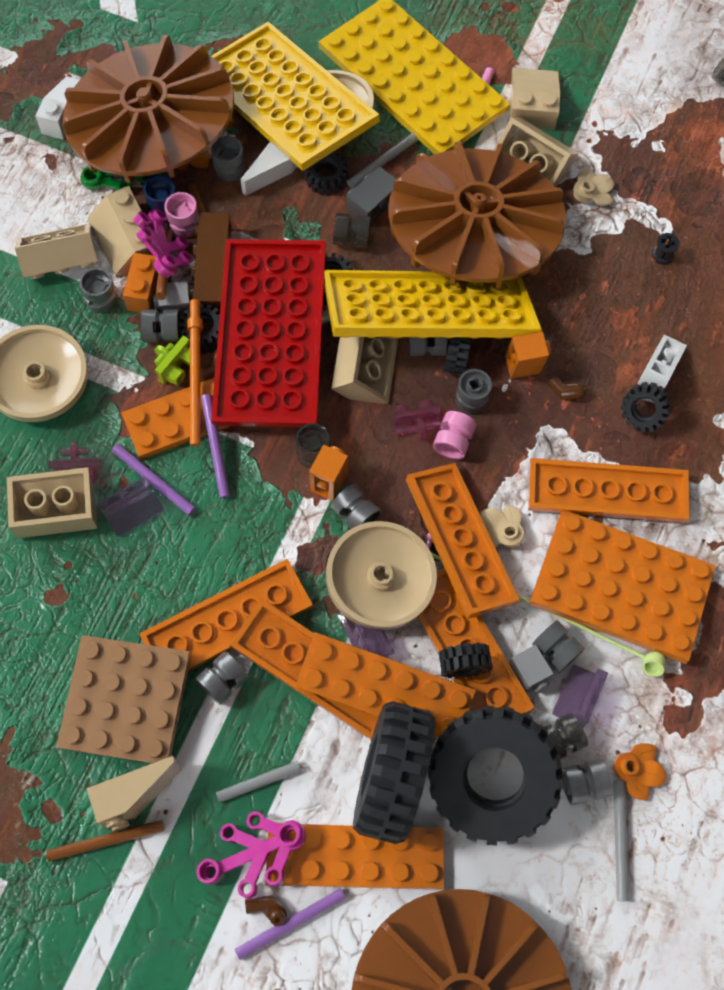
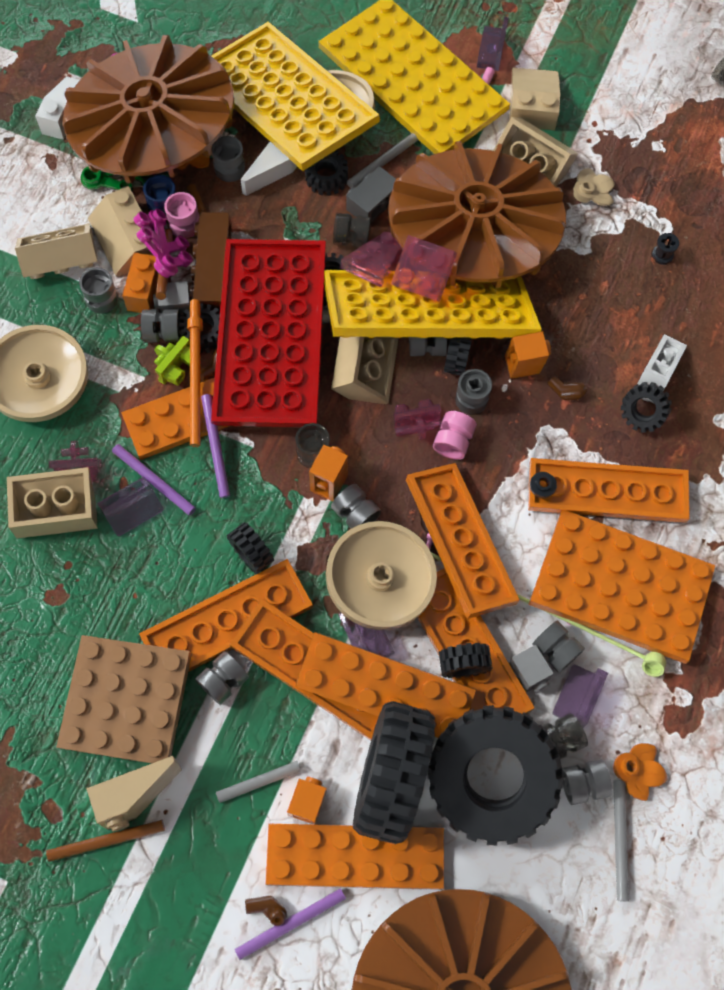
(250, 548): none -> black tyre
(257, 853): dark pink plant -> none
(307, 800): none -> orange brick
(373, 259): none -> clear pink wing
(424, 268): none -> clear pink plate
(492, 46): none -> clear purple panel
(501, 523): tan plate -> none
(539, 491): none -> black plate

